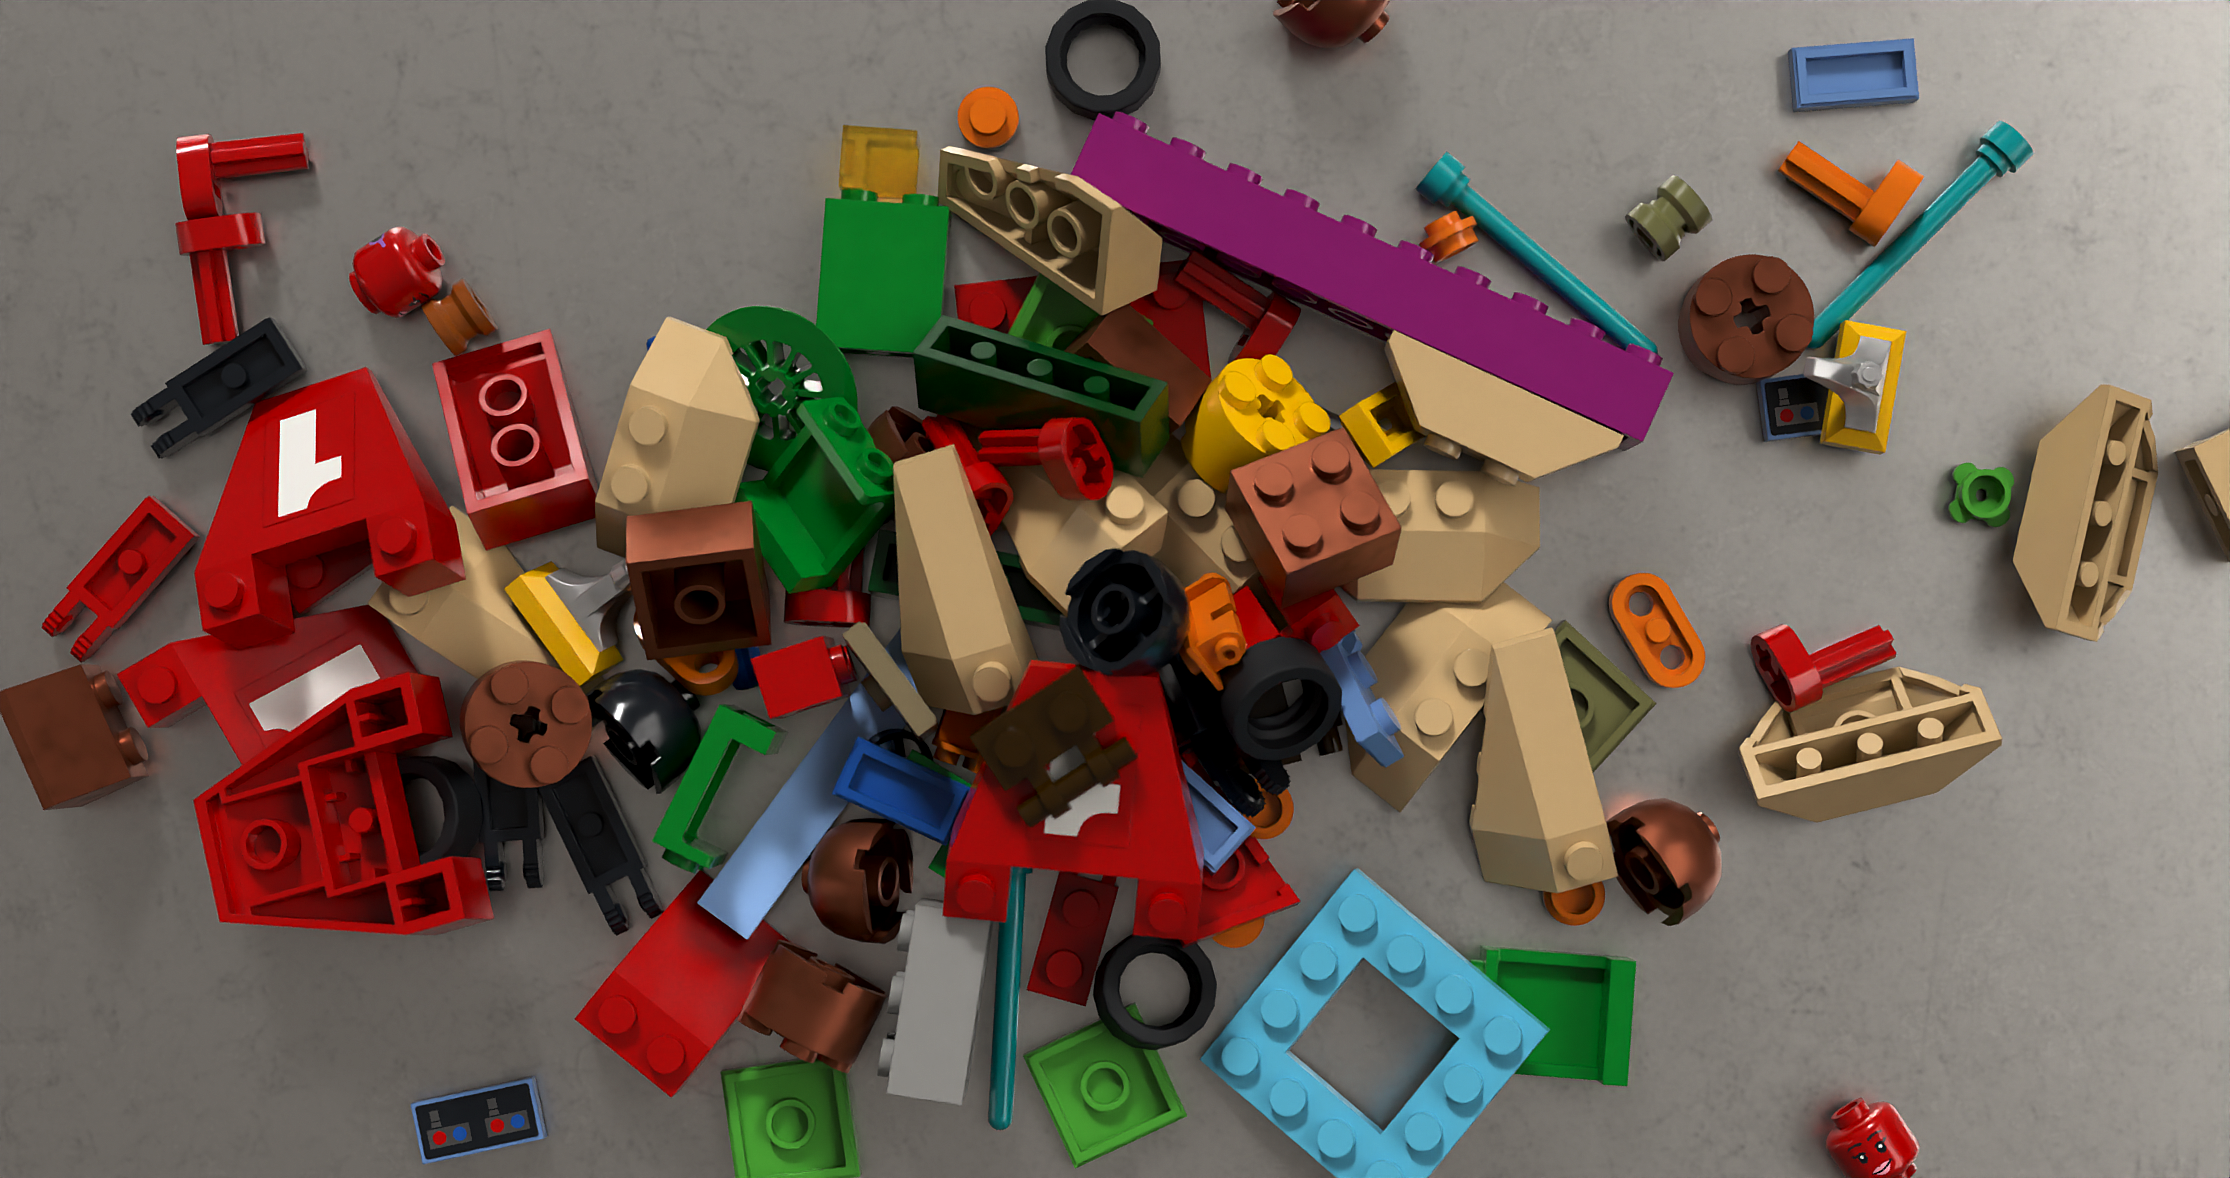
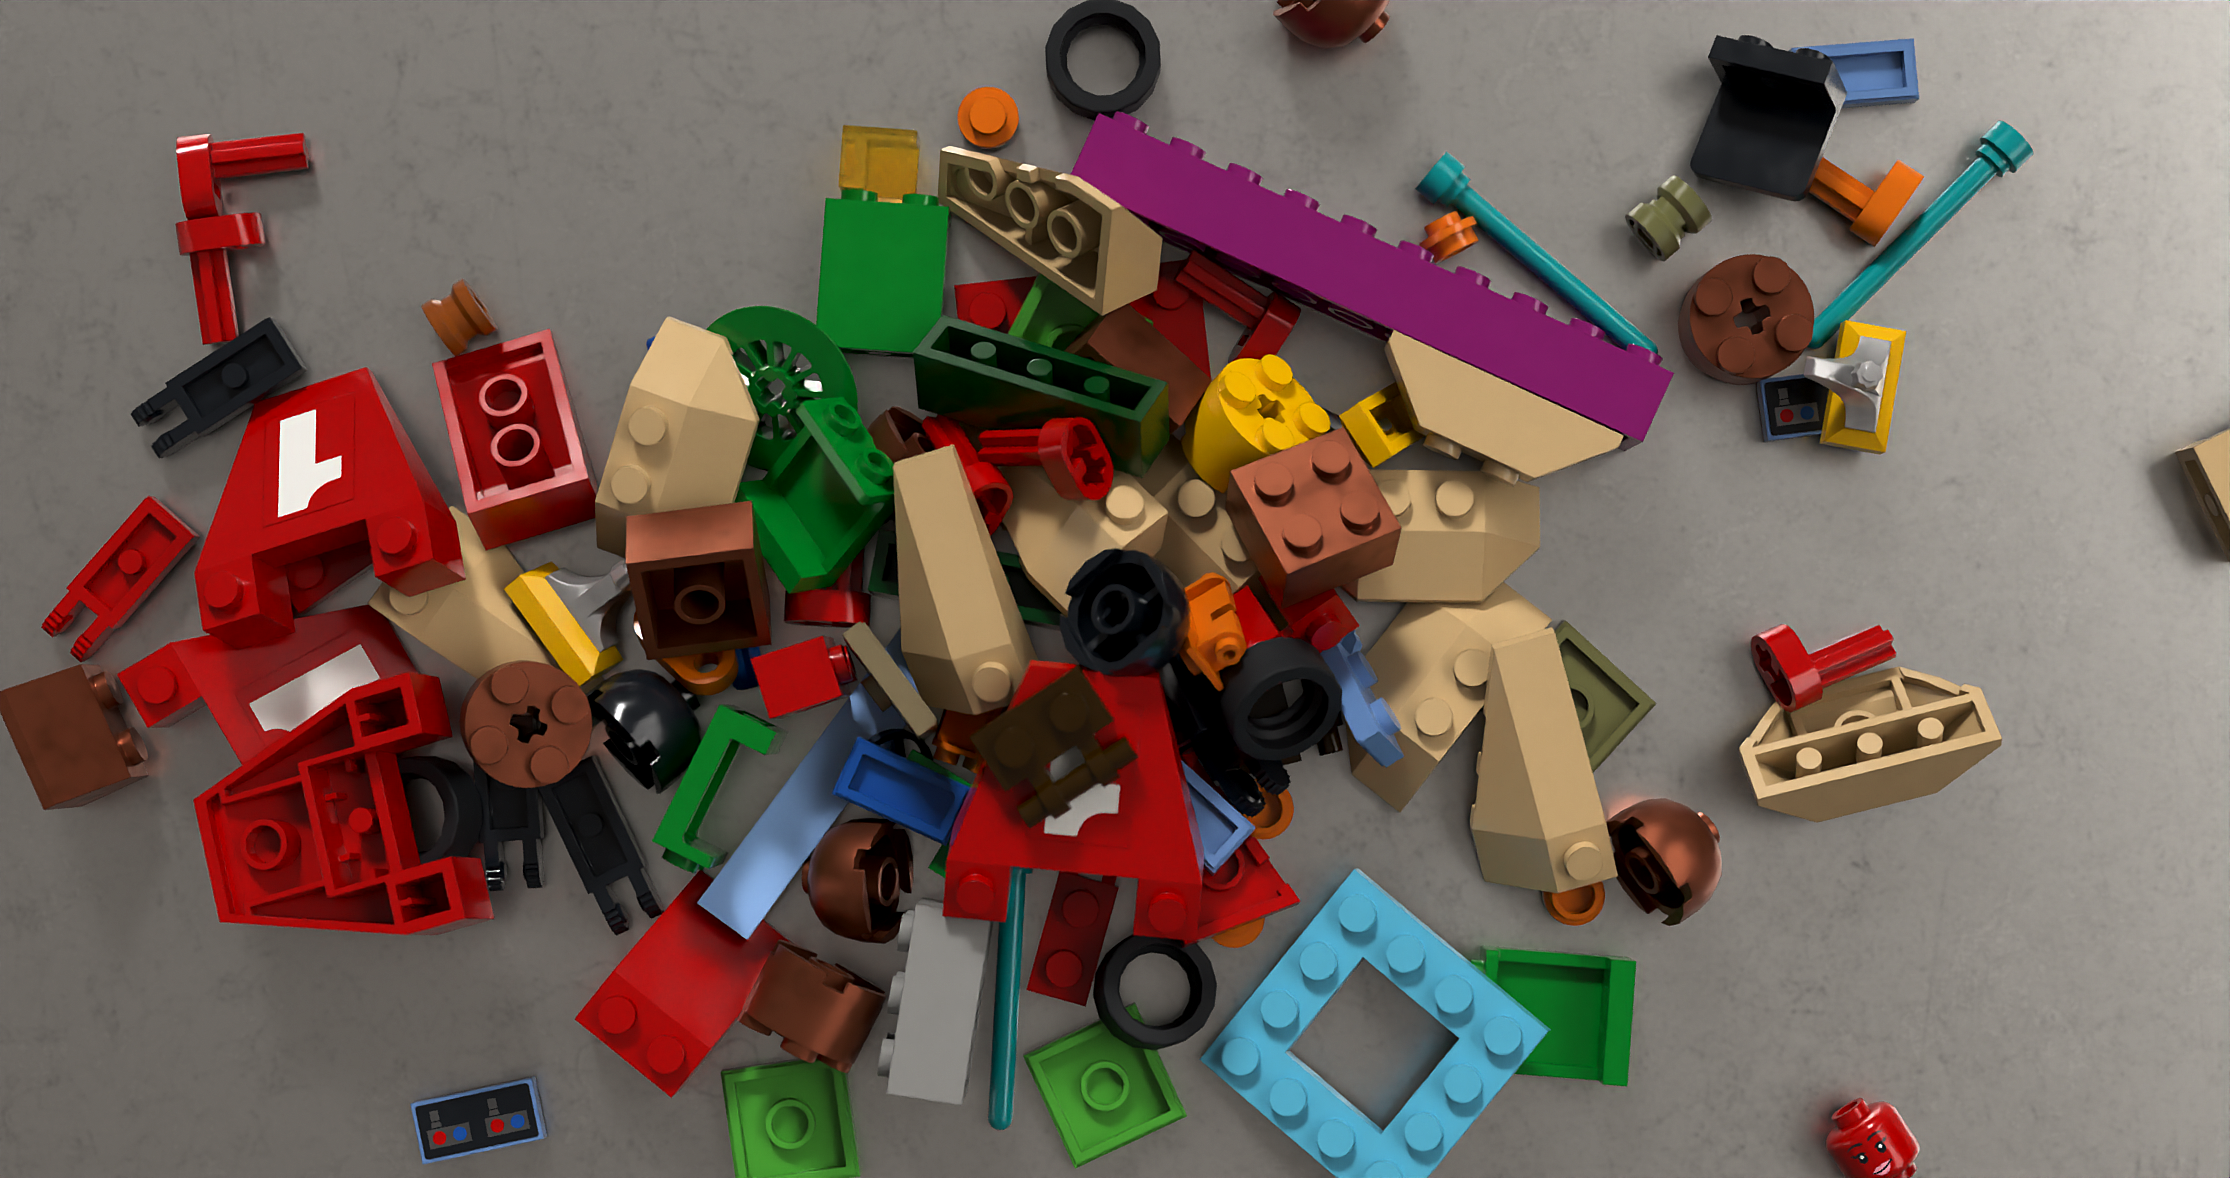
(397, 272): red head -> none
(1660, 627): orange plate -> none
(1768, 117): none -> black bracket
(1995, 483): bright green plate -> none
(2088, 512): tan wedge -> none

